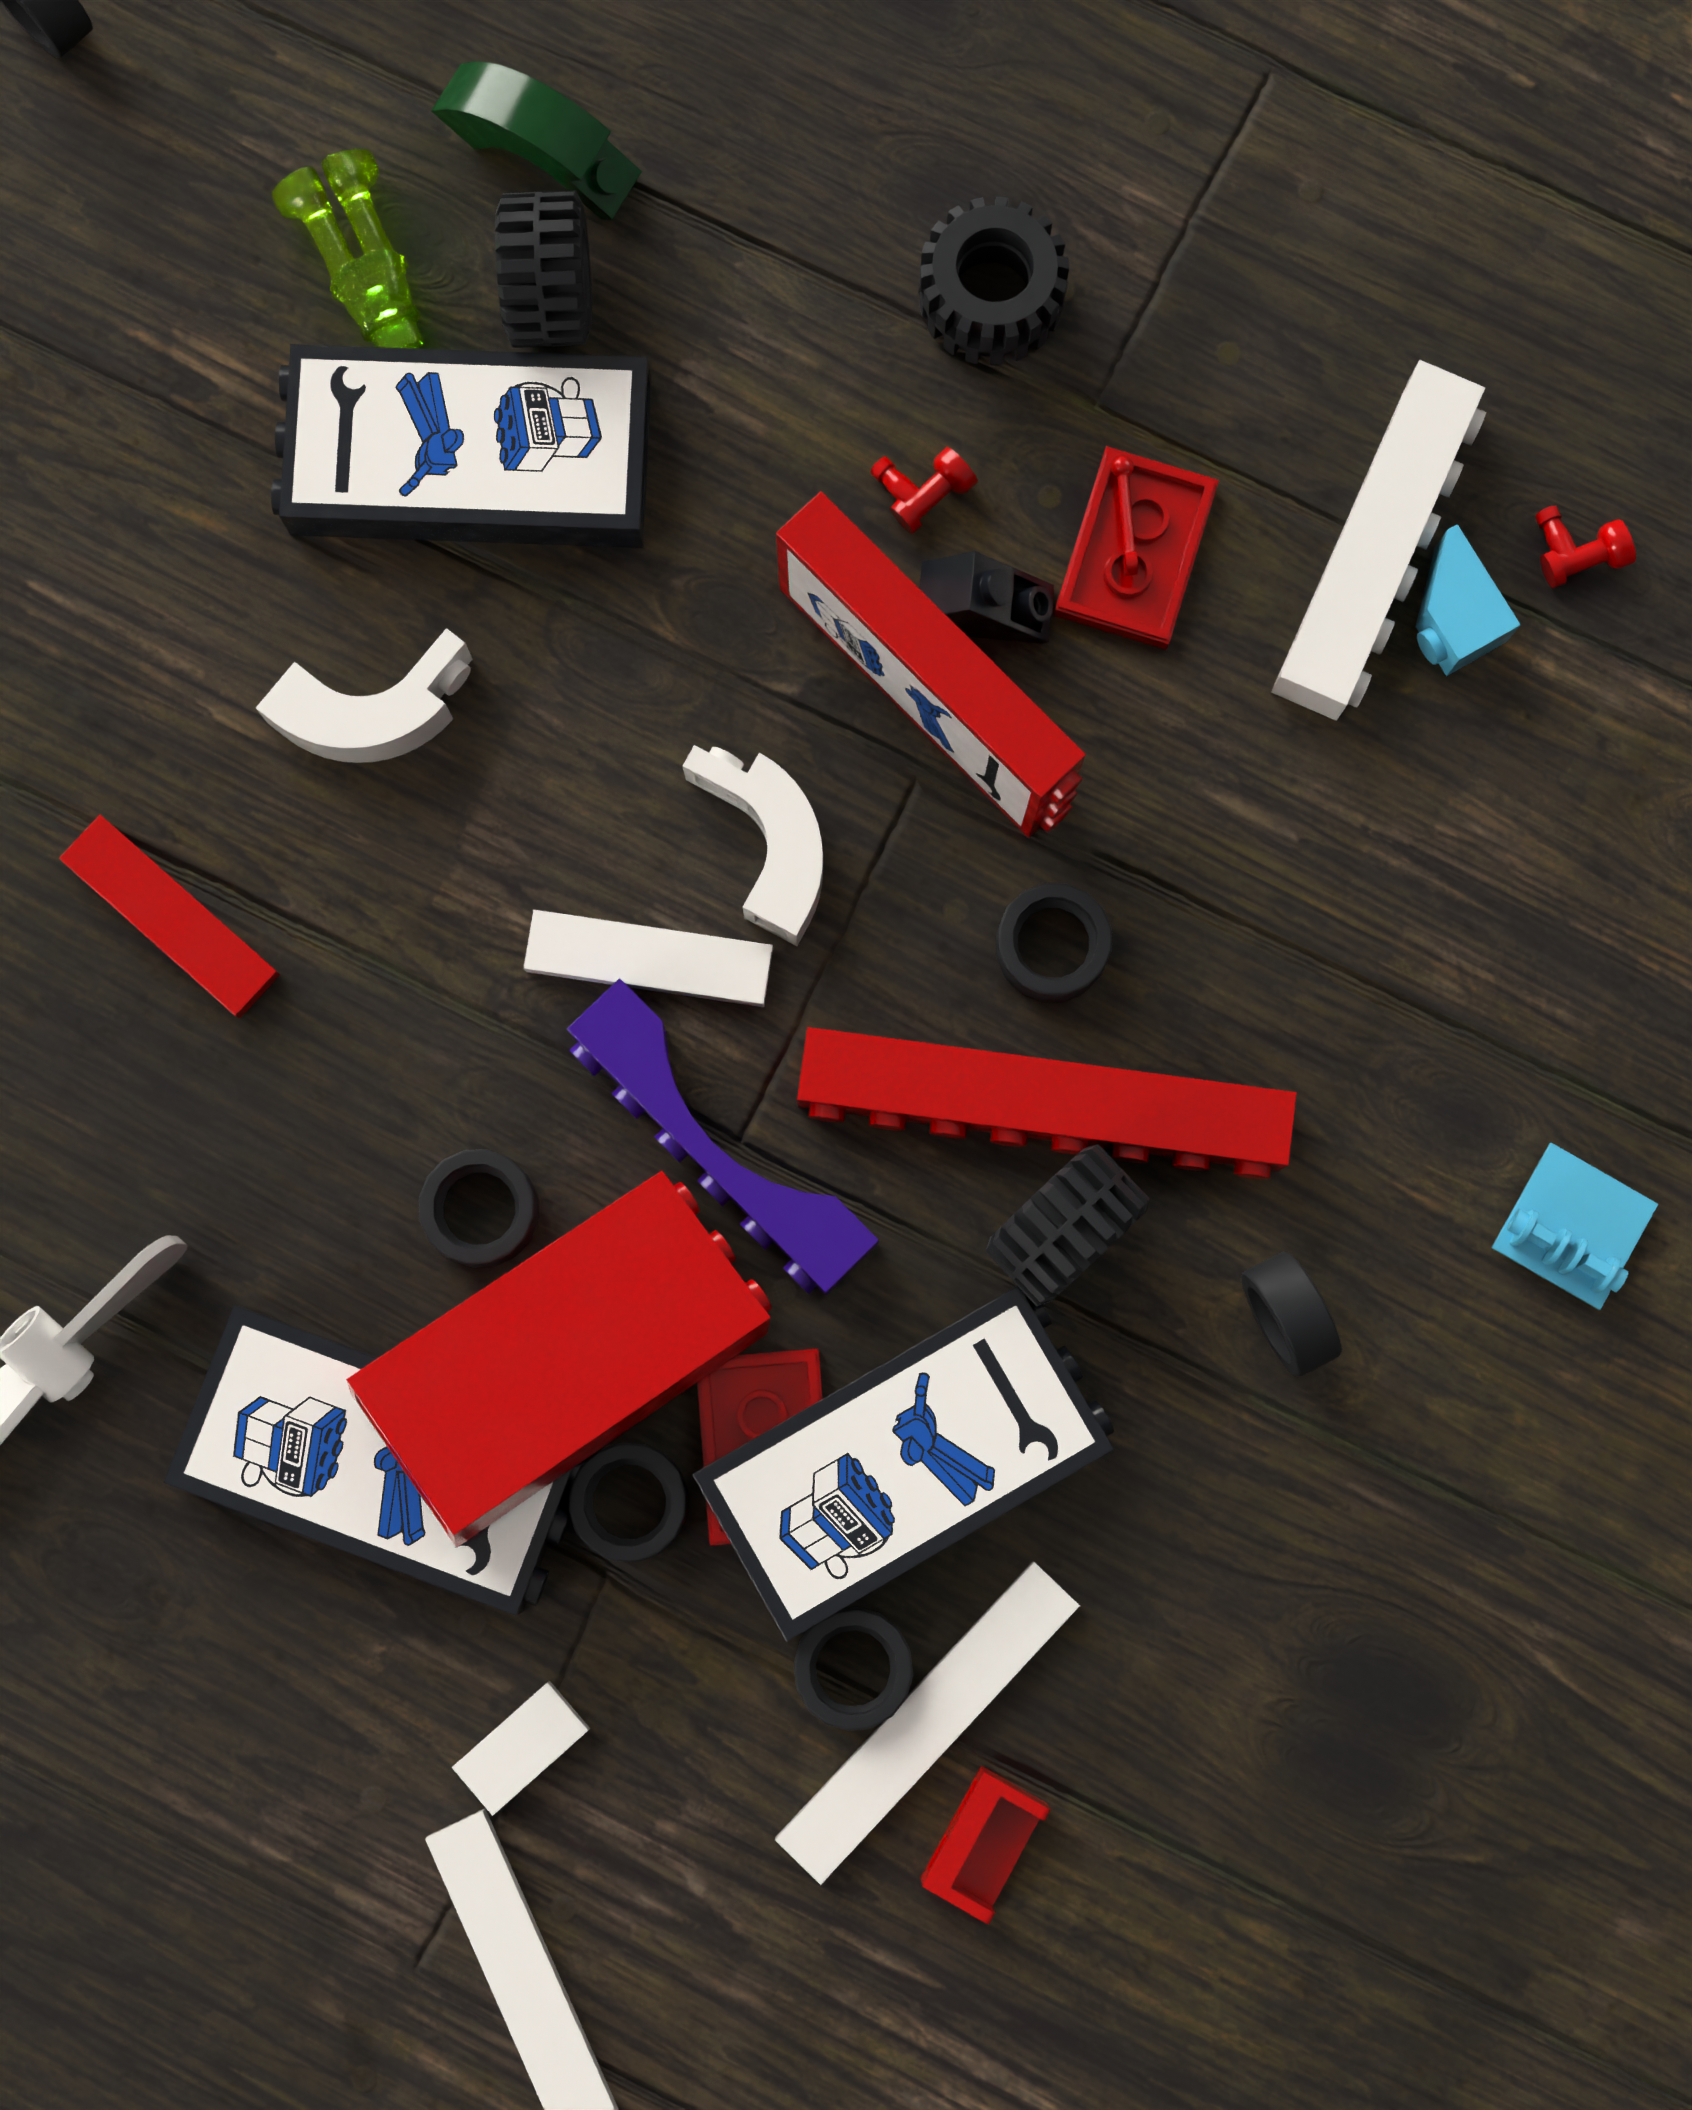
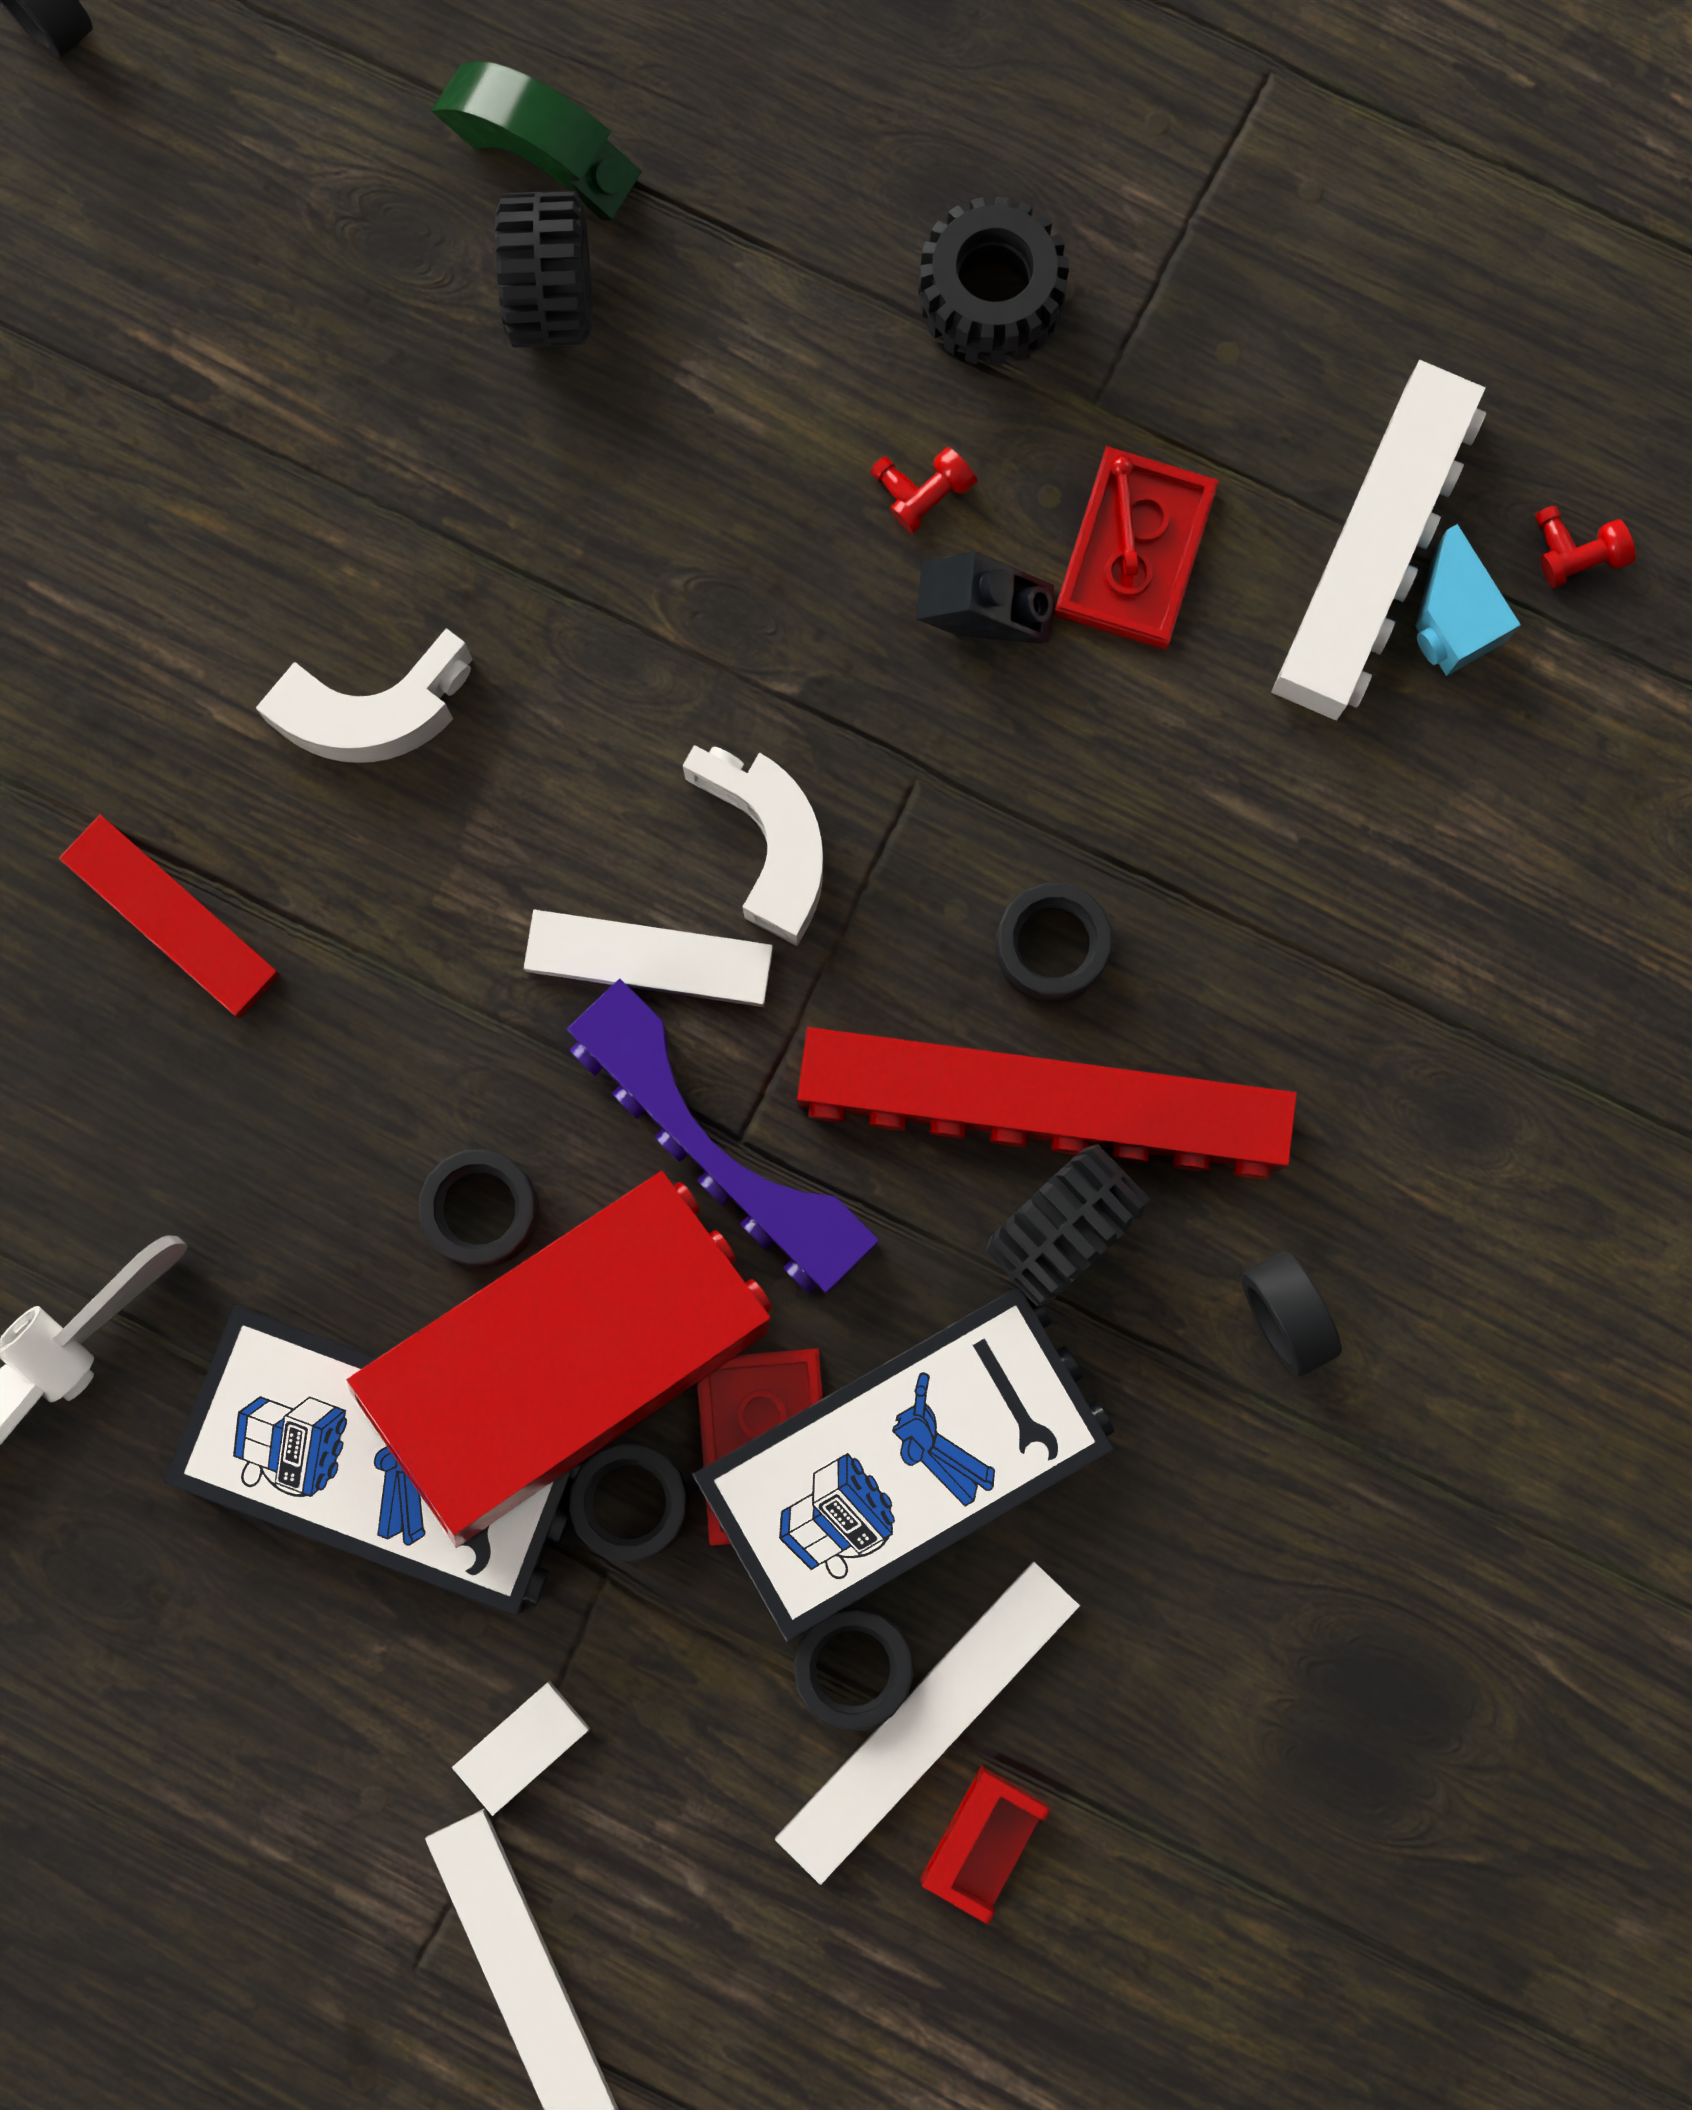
(368, 286): clear neon green piece -> none
(463, 446): brick -> none
(928, 667): red brick -> none
(1575, 1226): medium azure hinge -> none

